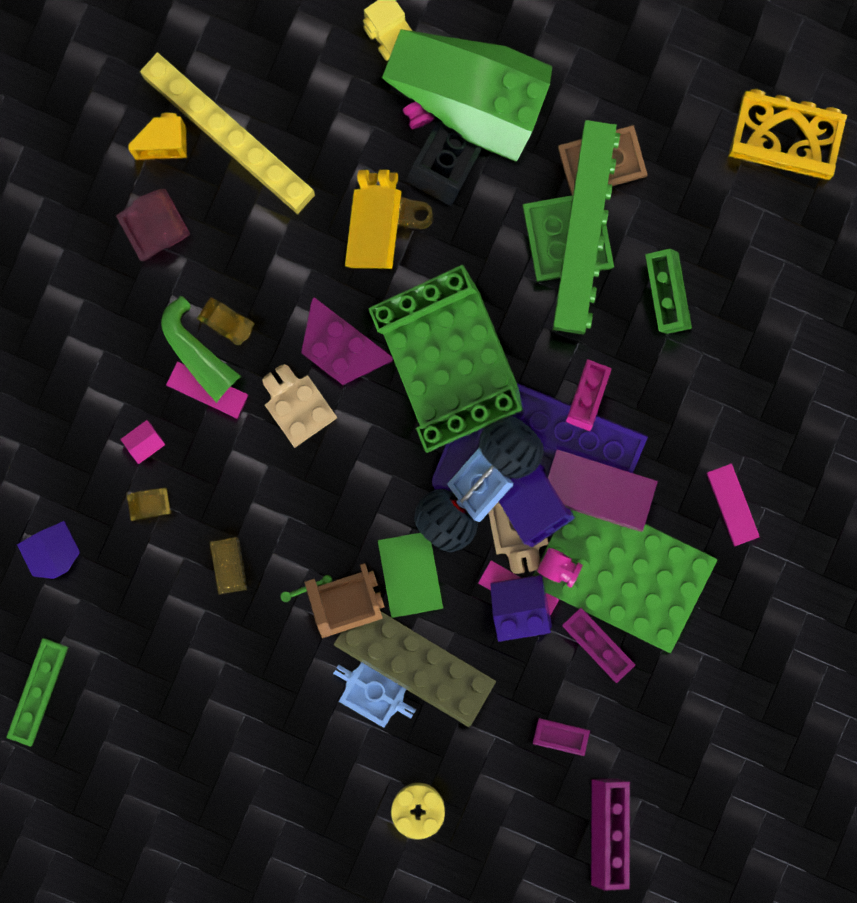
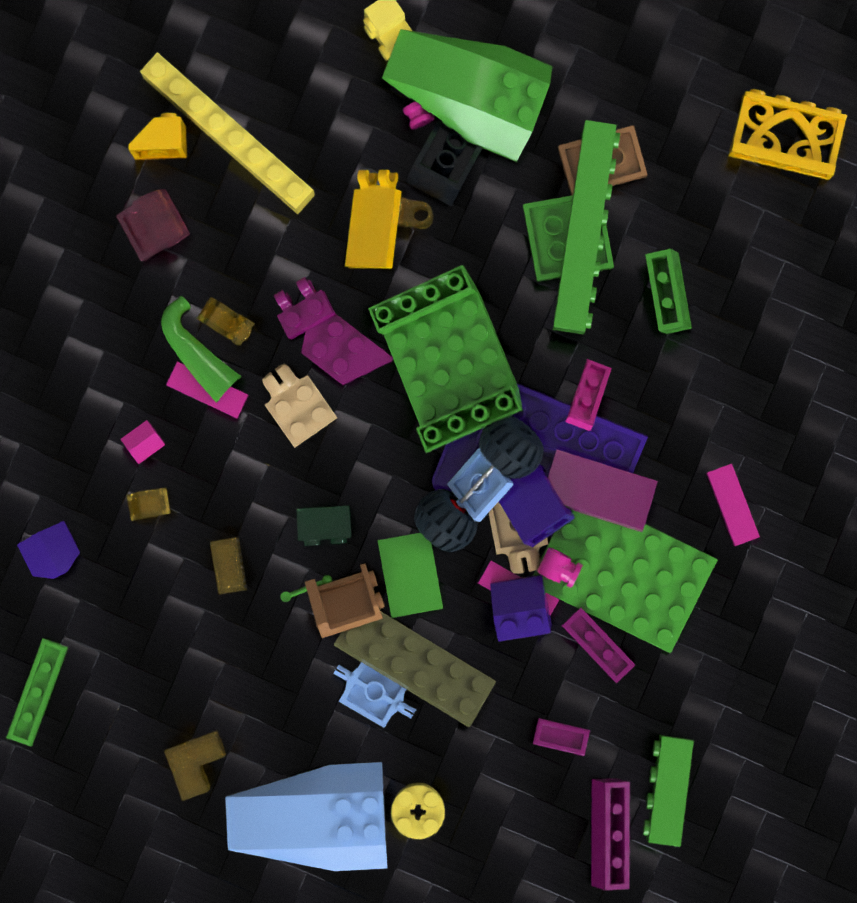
(187, 762): none -> clear yellow brick
(307, 313): none -> magenta plate
(314, 818): none -> light blue wedge
(324, 524): none -> clear green brick
(669, 790): none -> bright green brick

